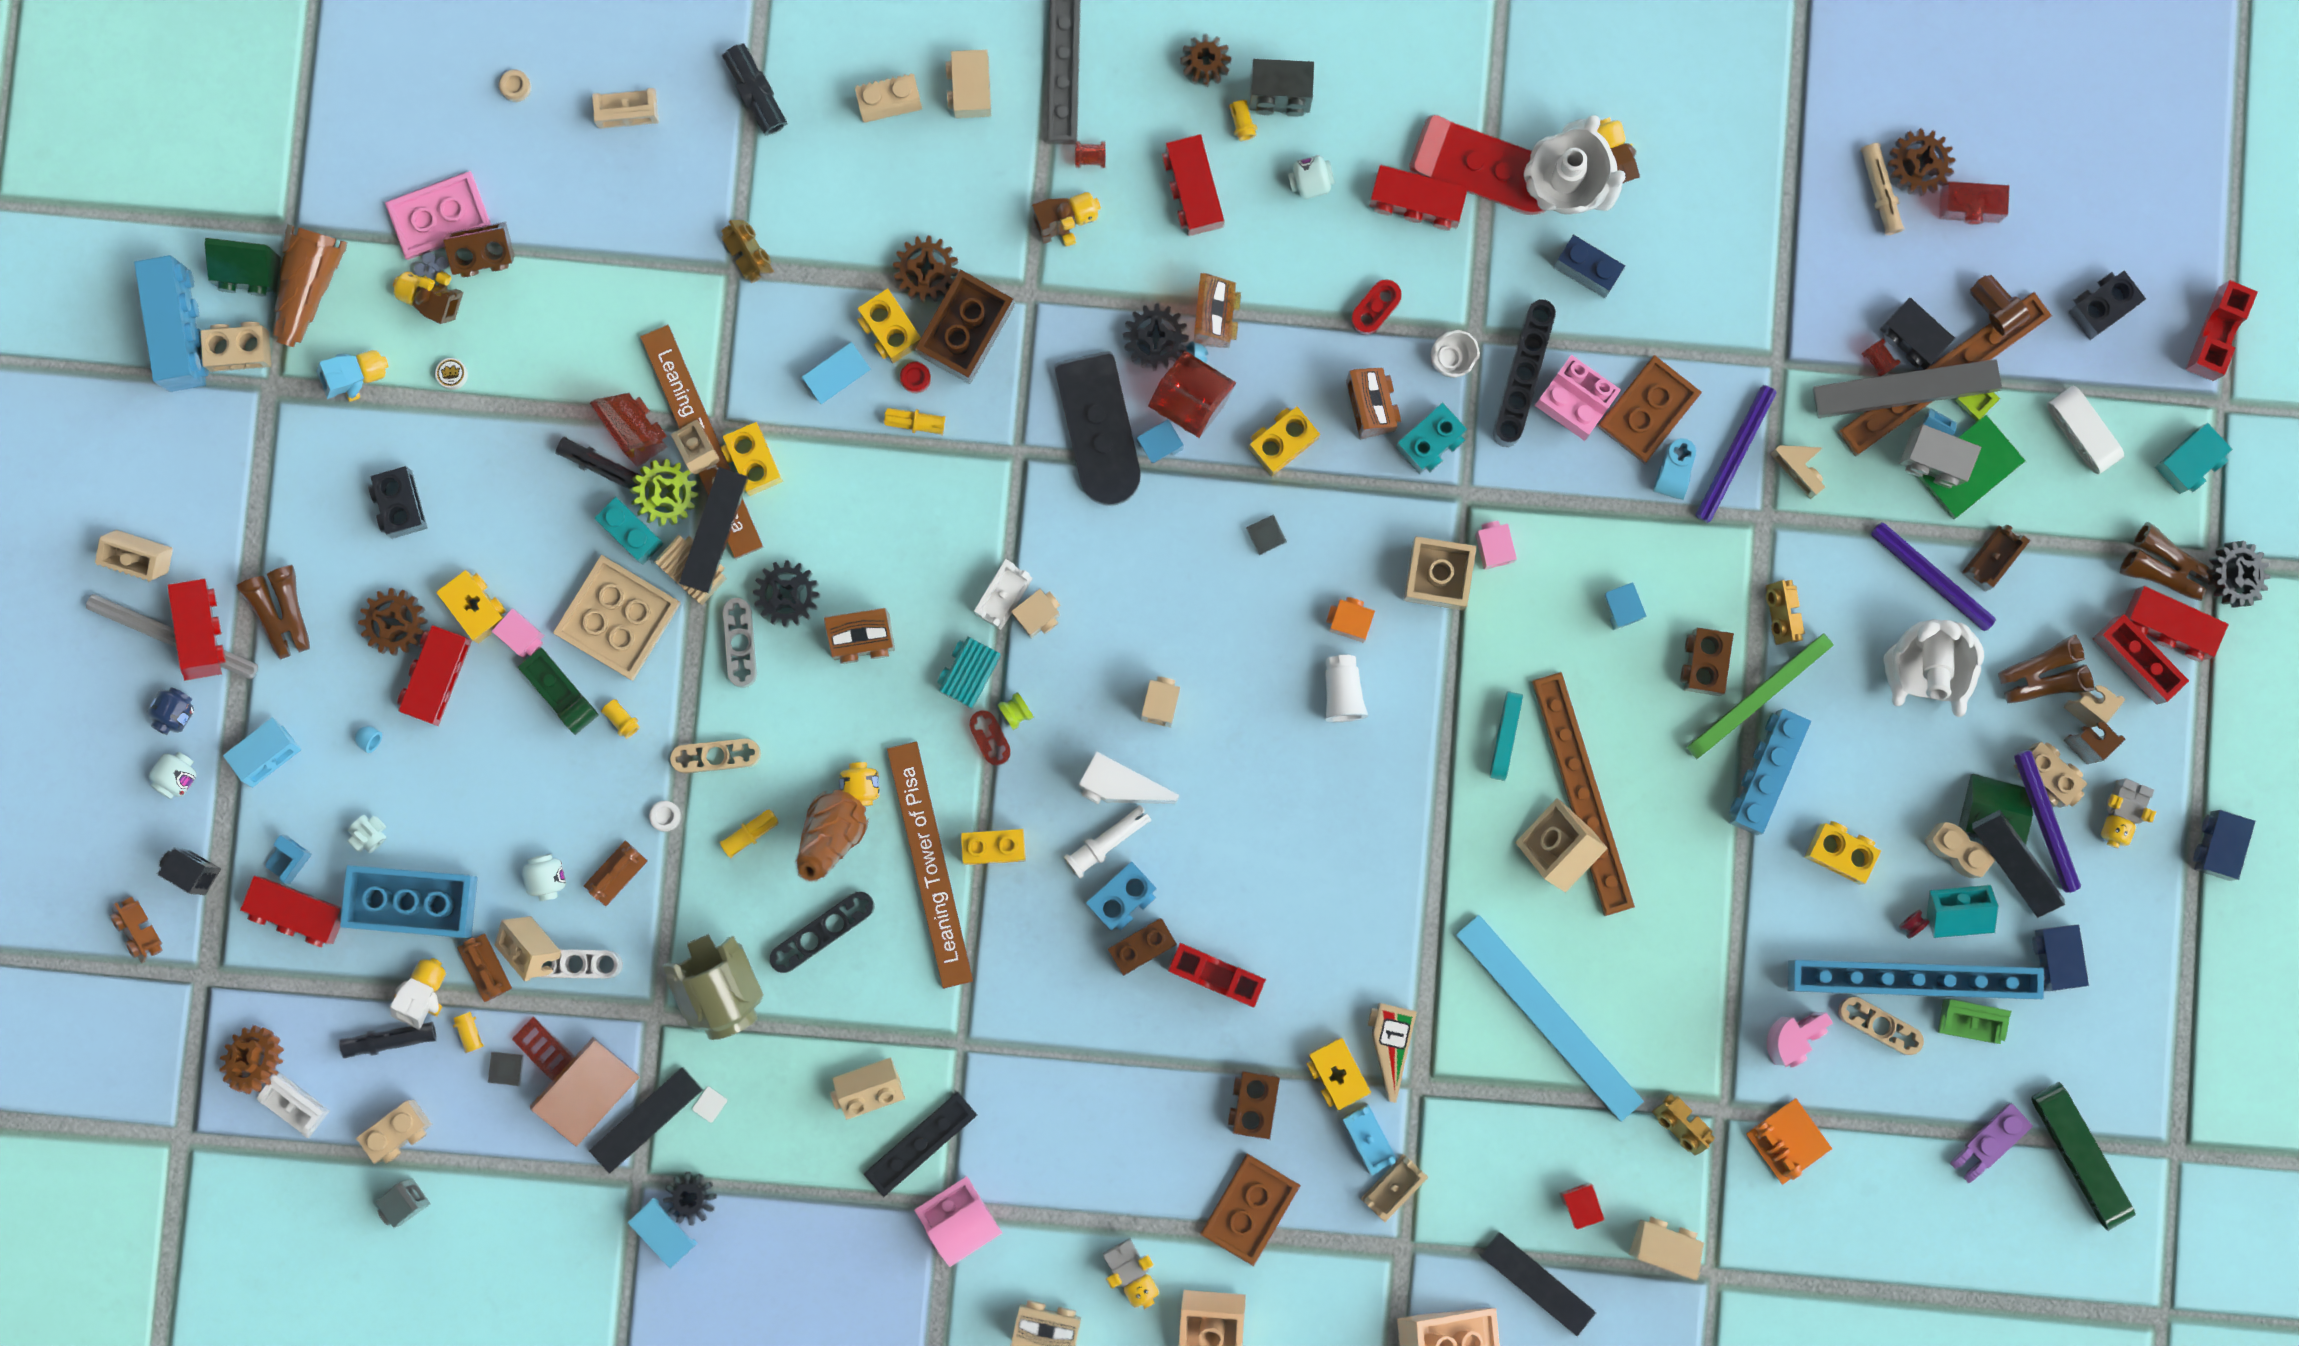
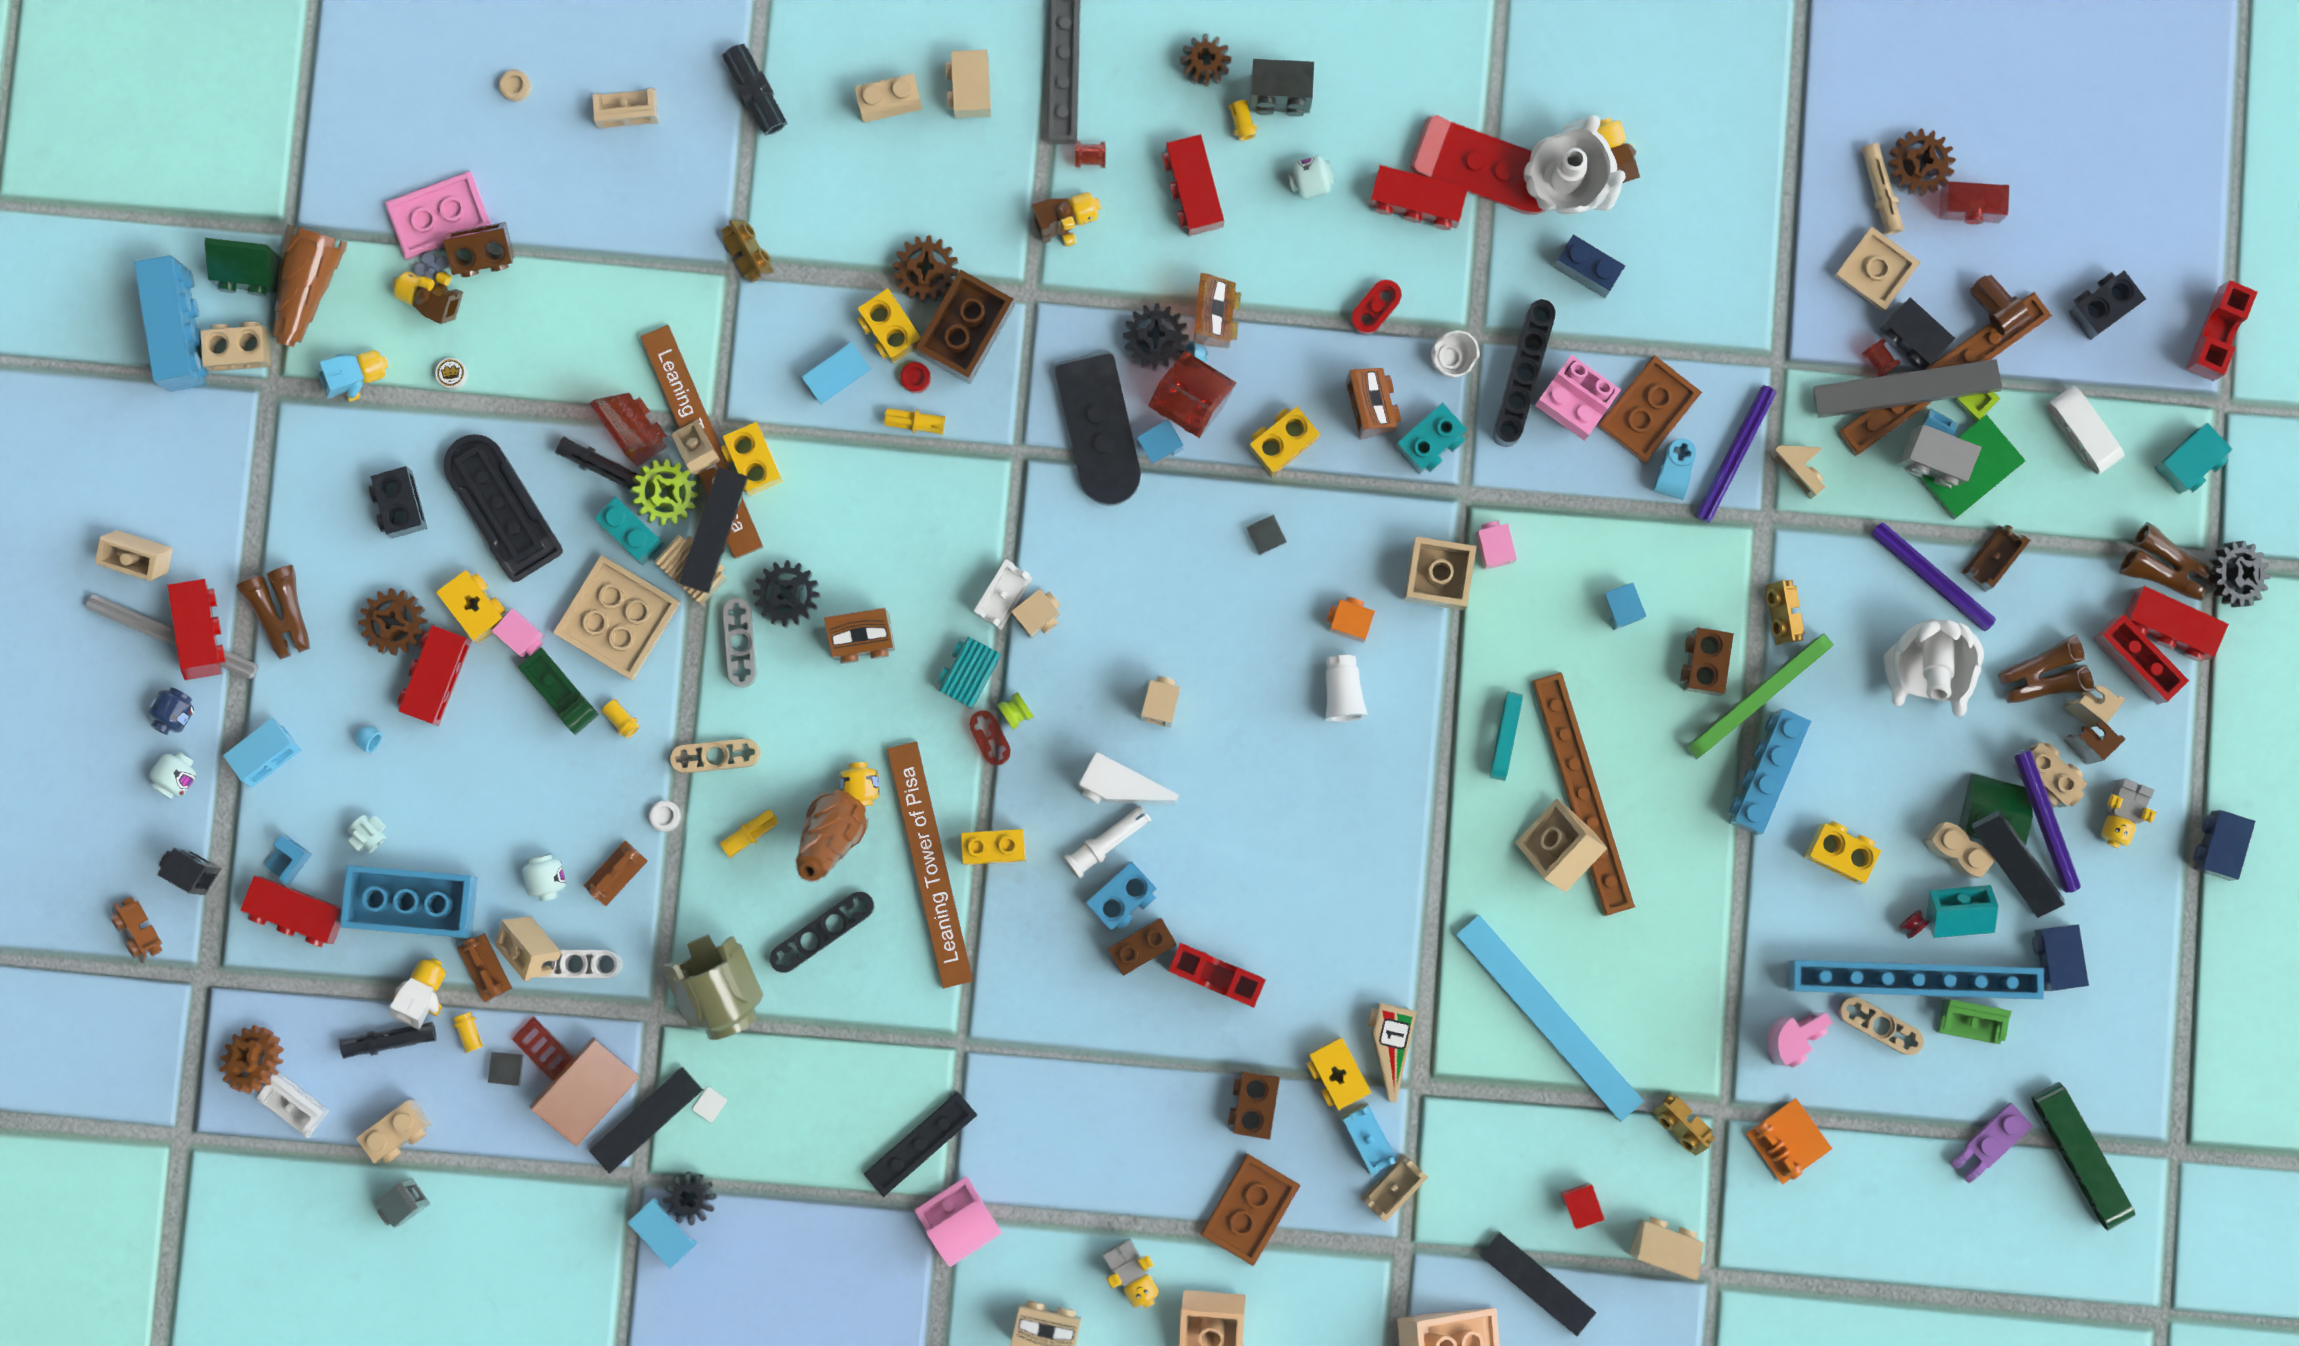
(500, 506): none -> black piece
(867, 1088): tan brick -> none
(1877, 269): none -> tan plate

